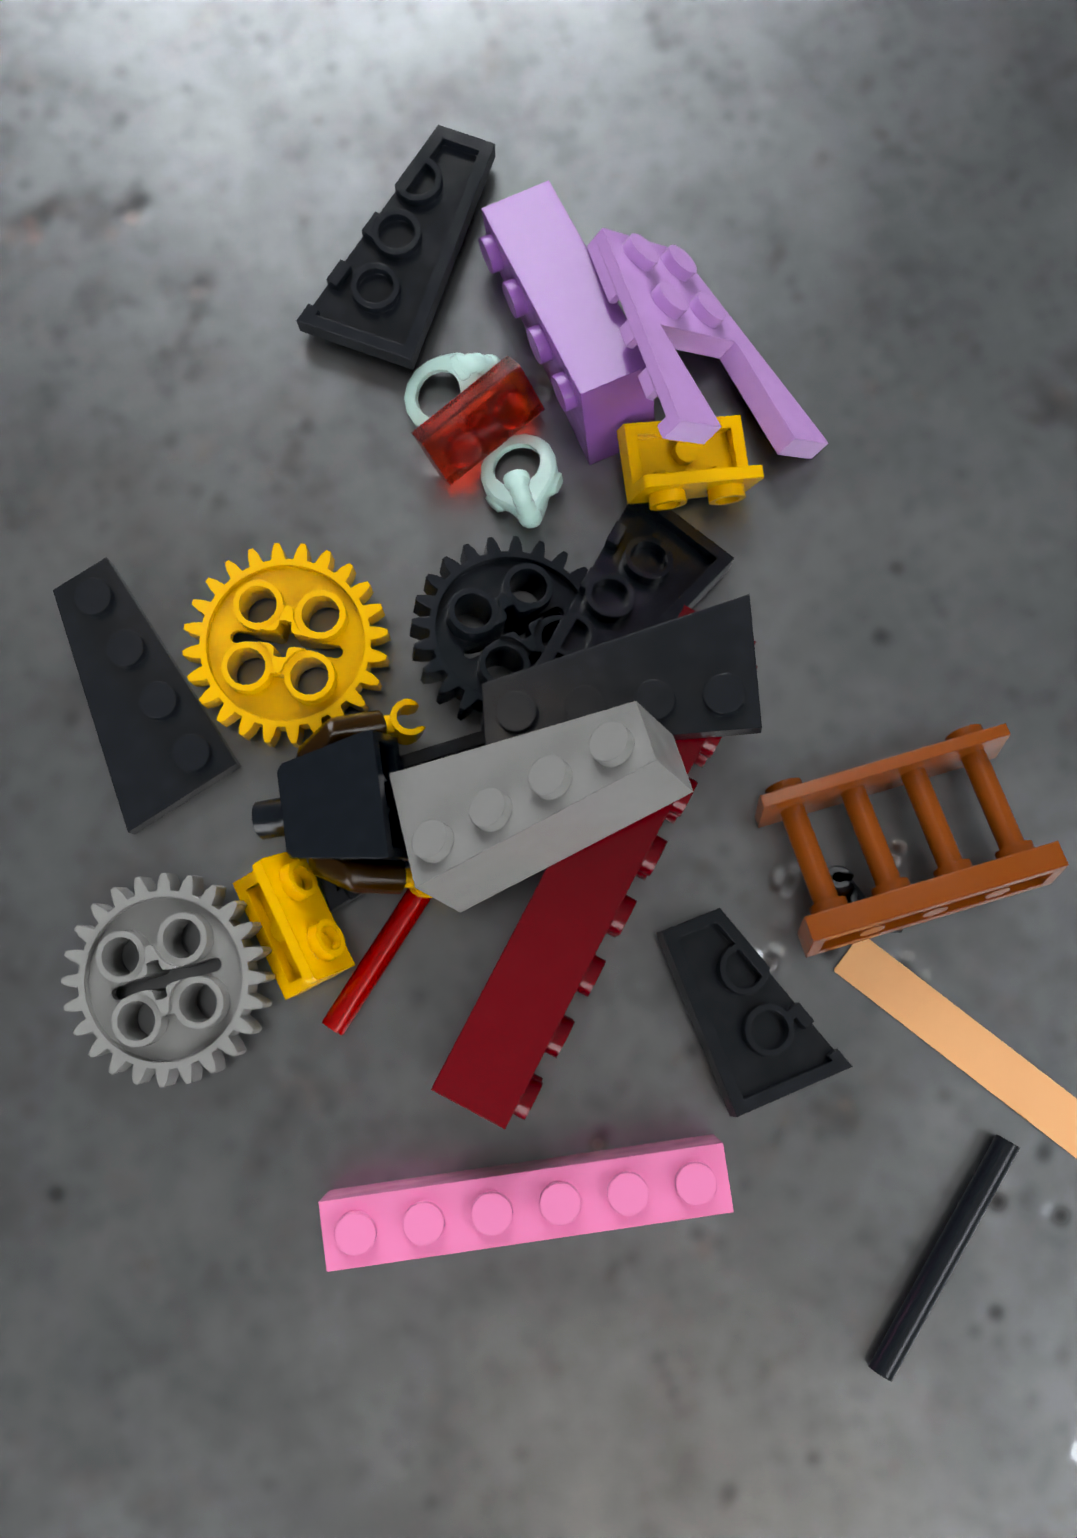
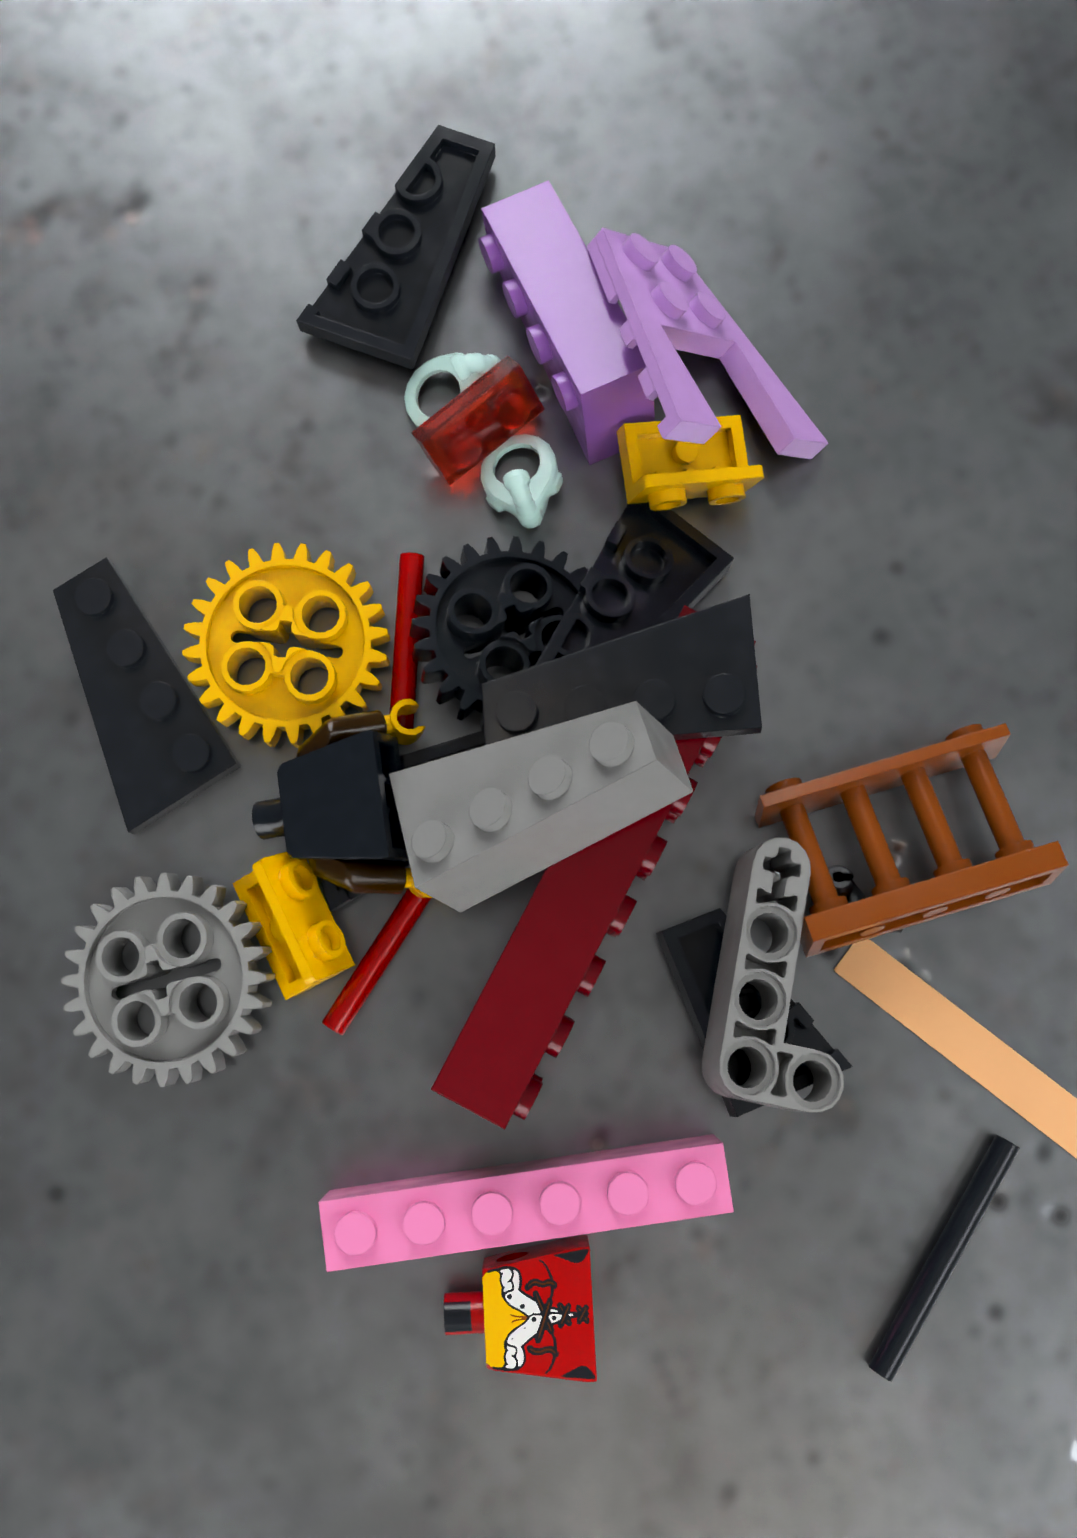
(404, 668): none -> red bar
(533, 1311): none -> torso
(773, 976): none -> light grey beam

